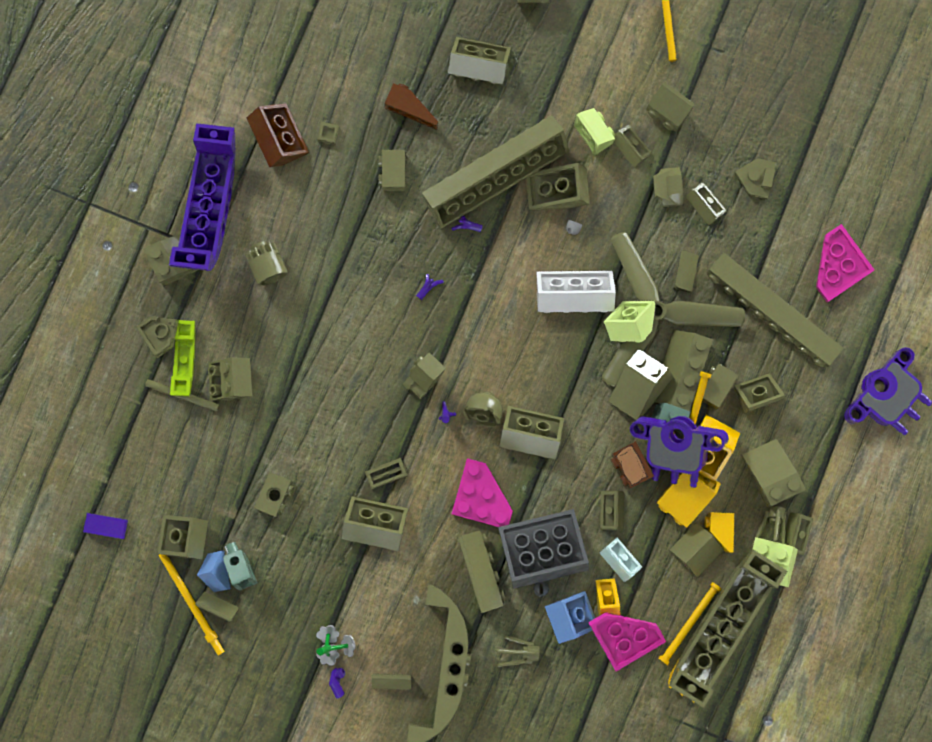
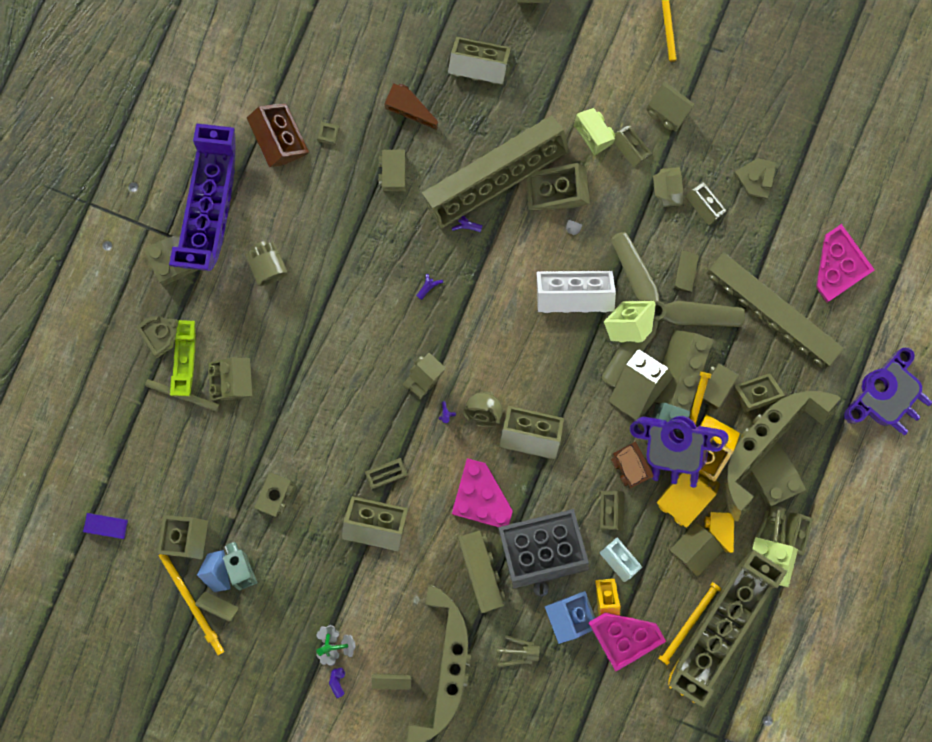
(764, 435): none -> olive slope

